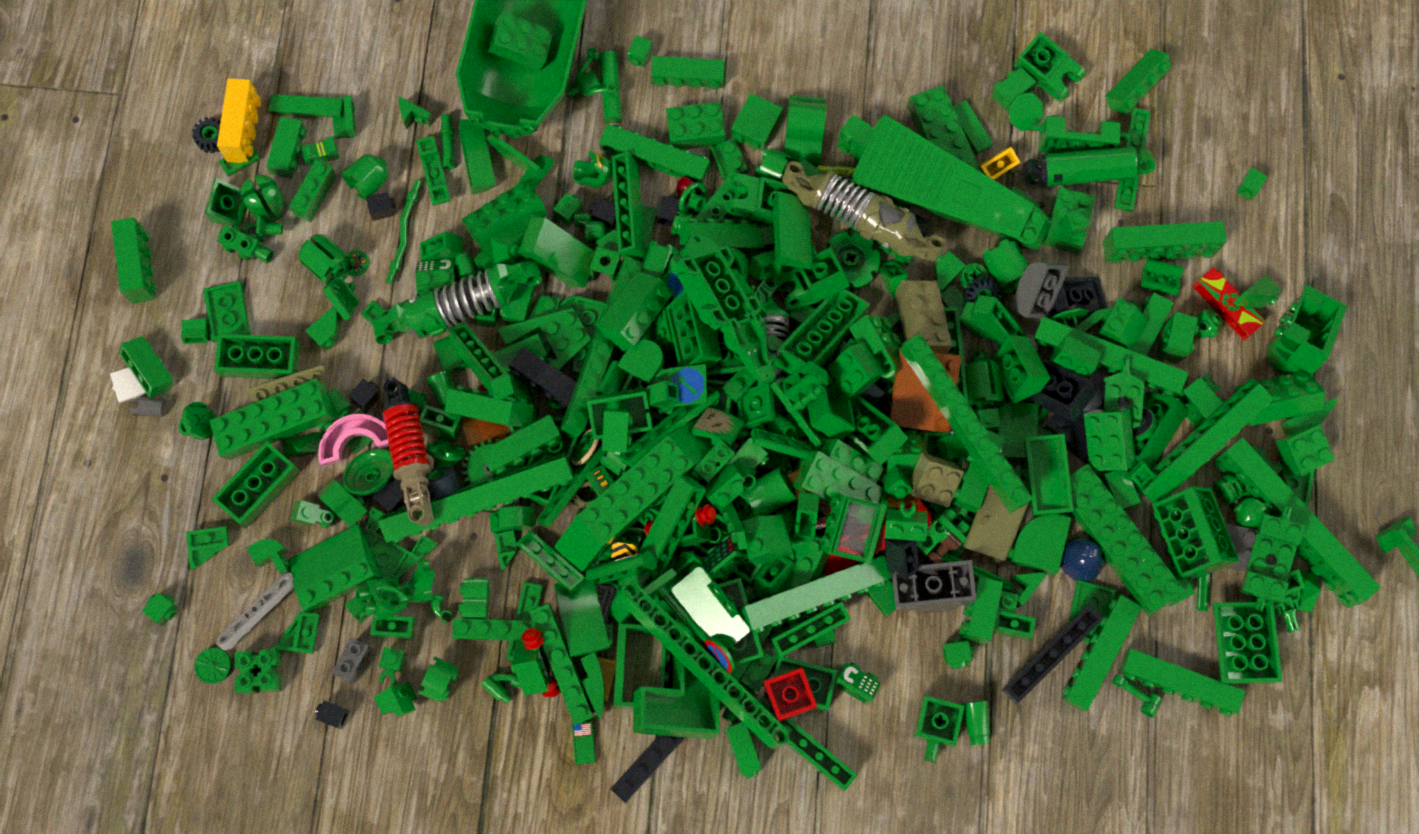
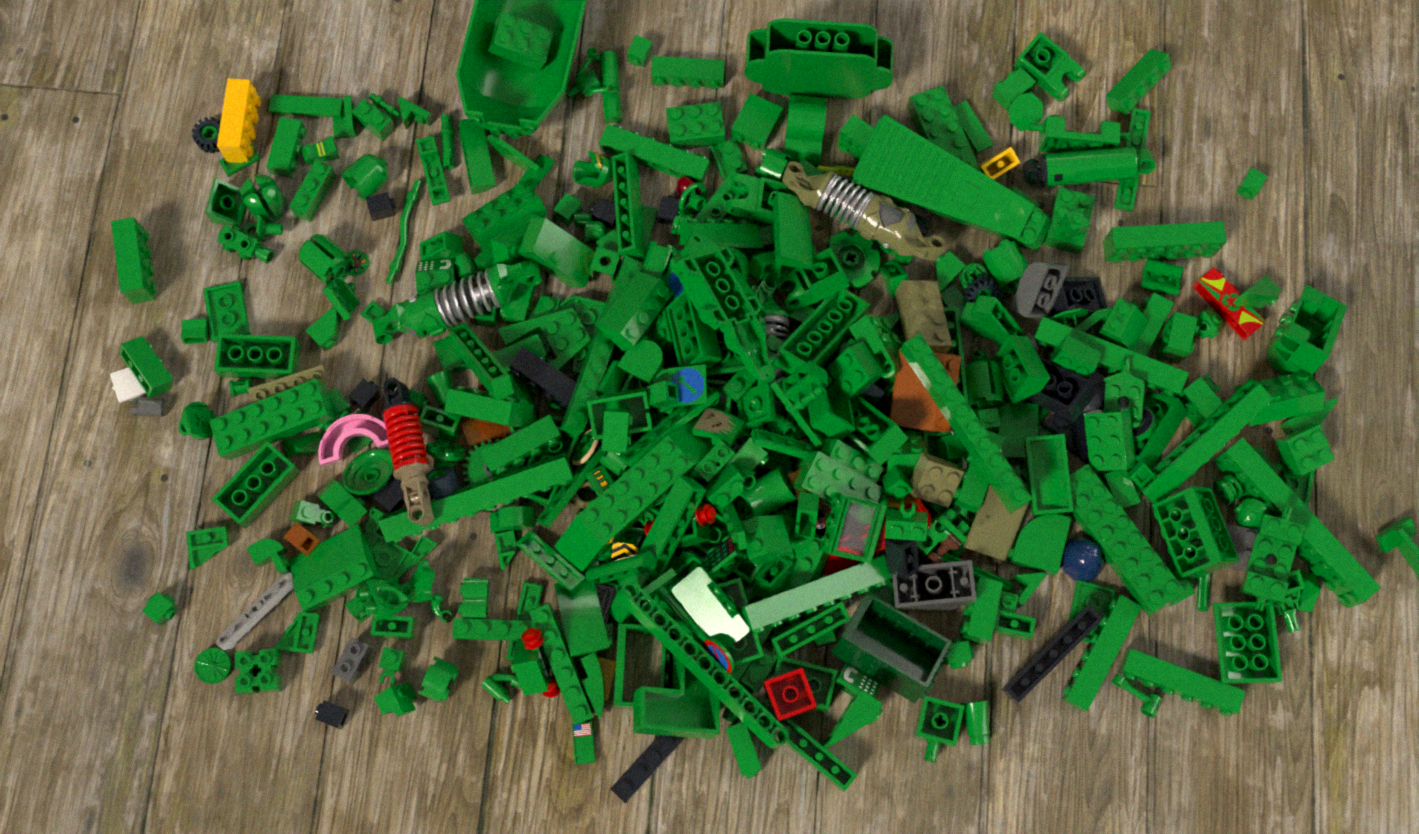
(240, 387): none -> green bush
(301, 539): none -> dark orange brick
(373, 119): none -> green brick
(819, 58): none -> green brick
(860, 711): none -> green slope
(892, 648): none -> dark green container

